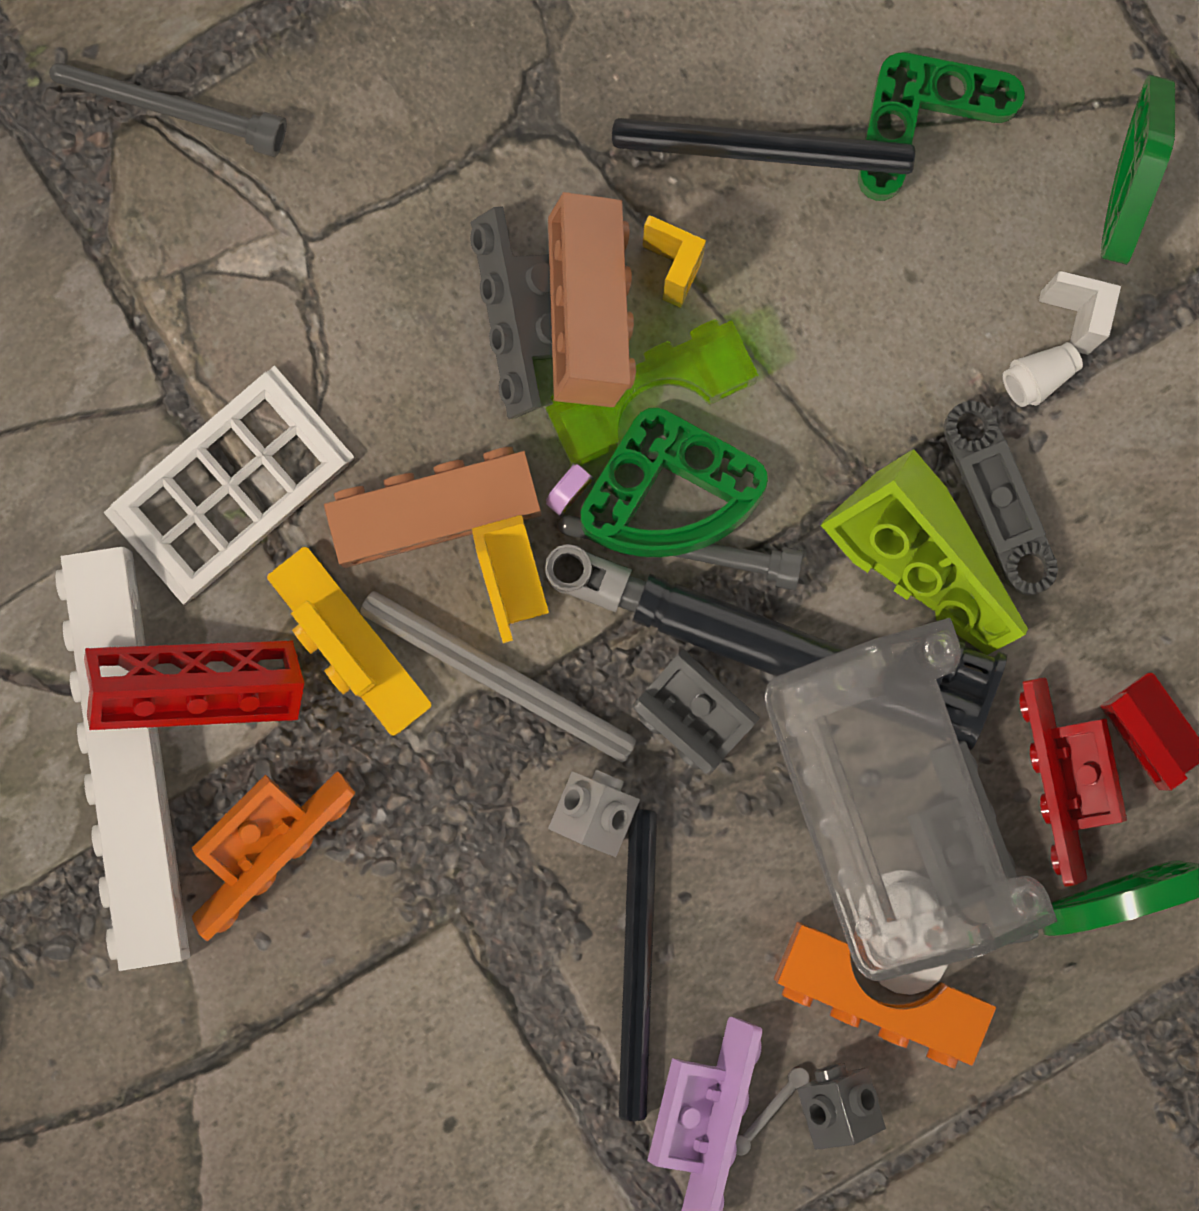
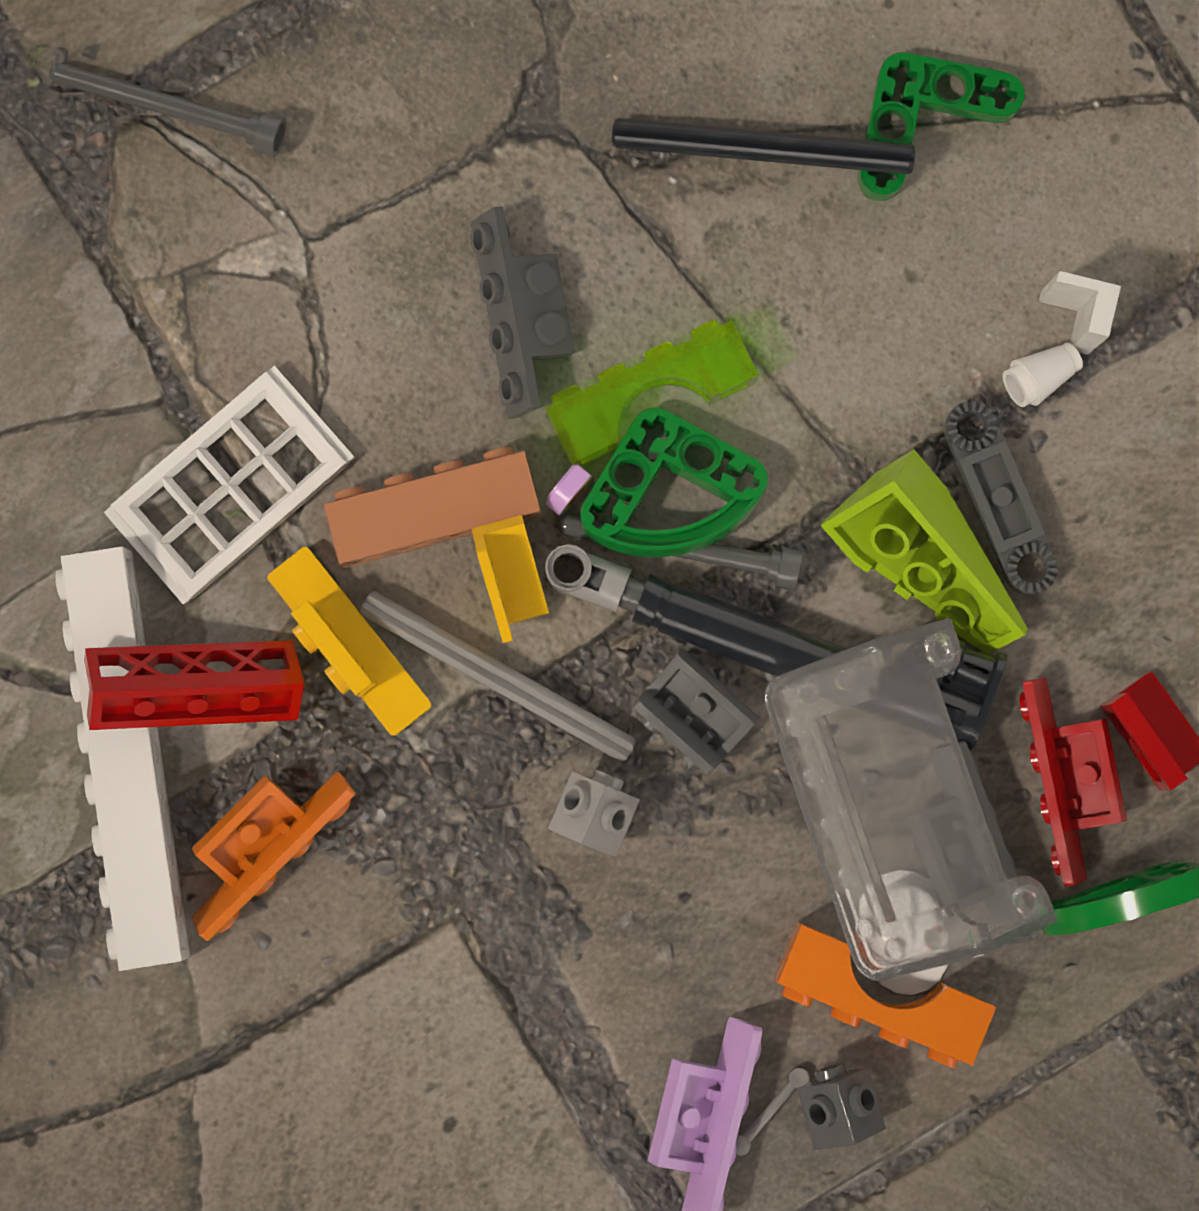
(590, 300): nougat brick -> none
(637, 966): black axle -> none
(682, 248): yellow panel -> none
(1140, 168): green beam -> none

